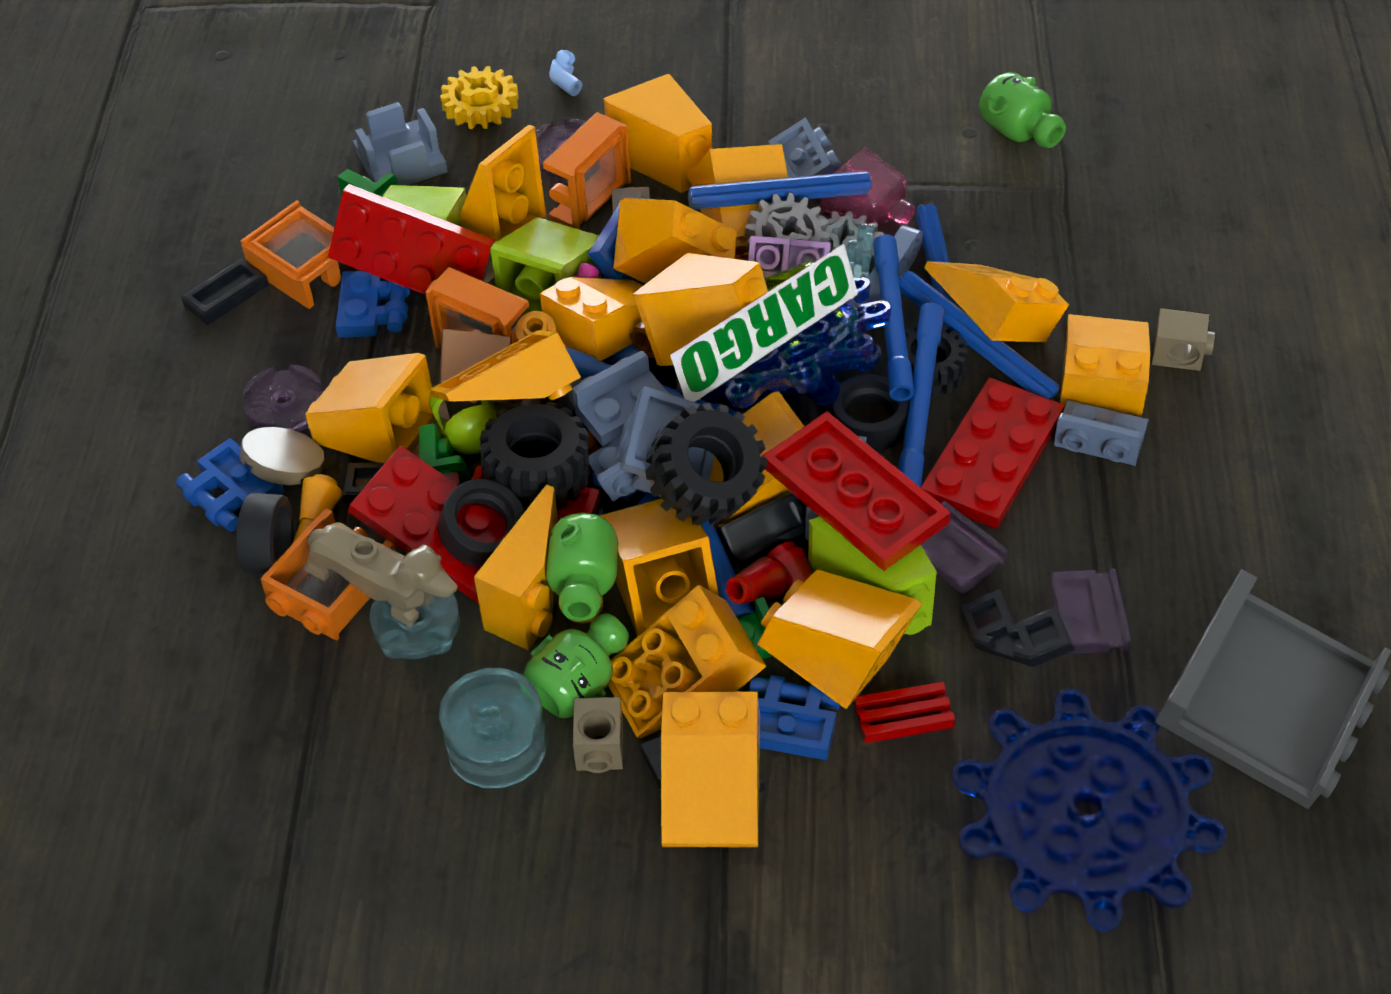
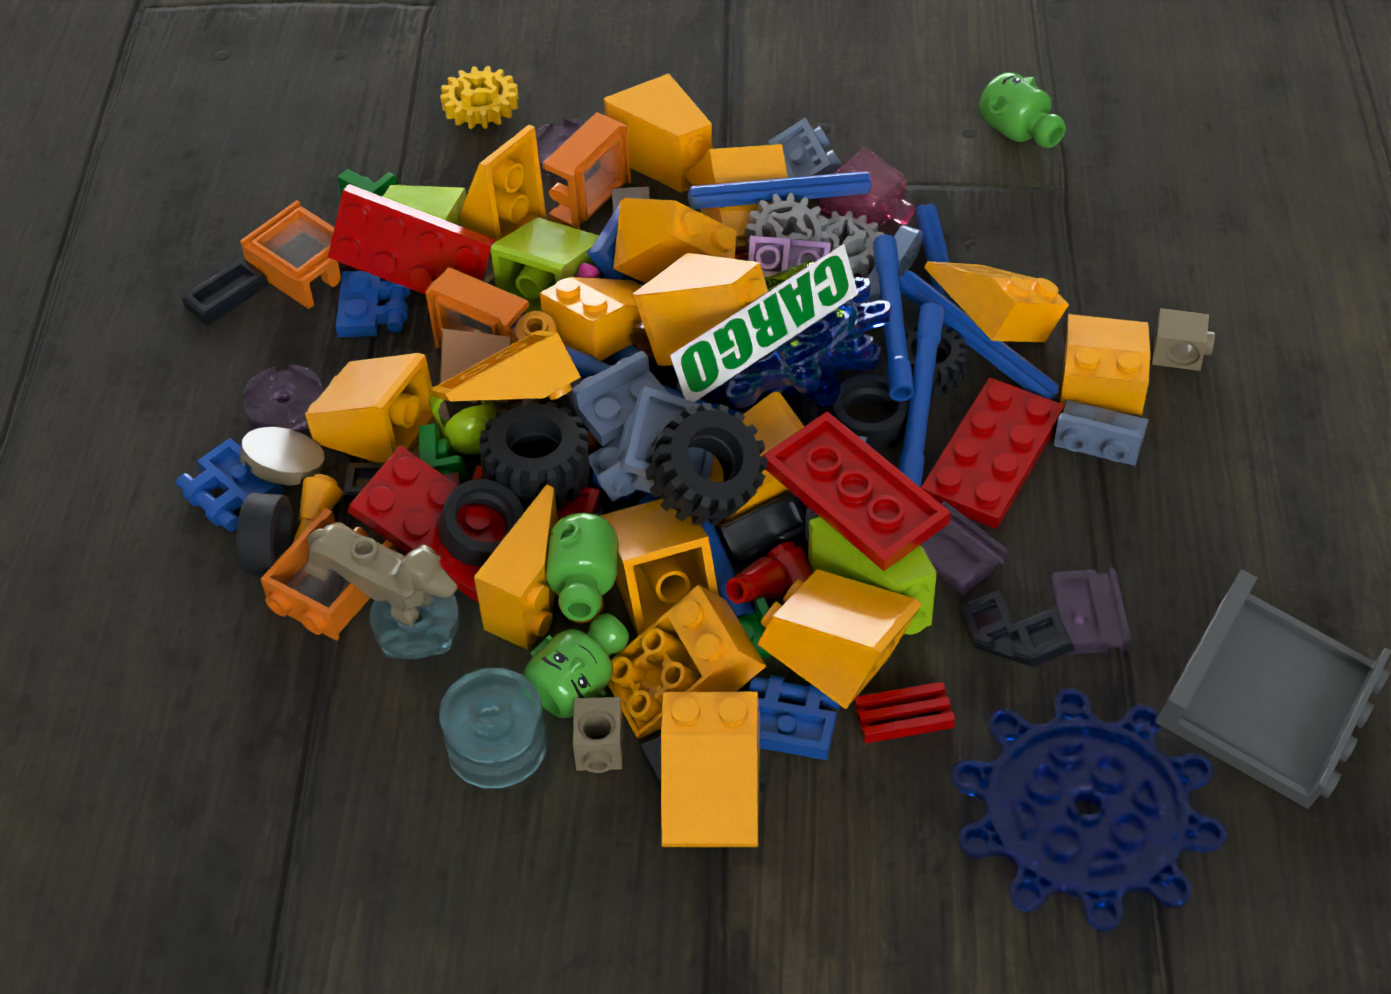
(399, 147): sand blue panel -> none
(561, 73): light blue arm -> none
(860, 251): clear light blue plate -> none

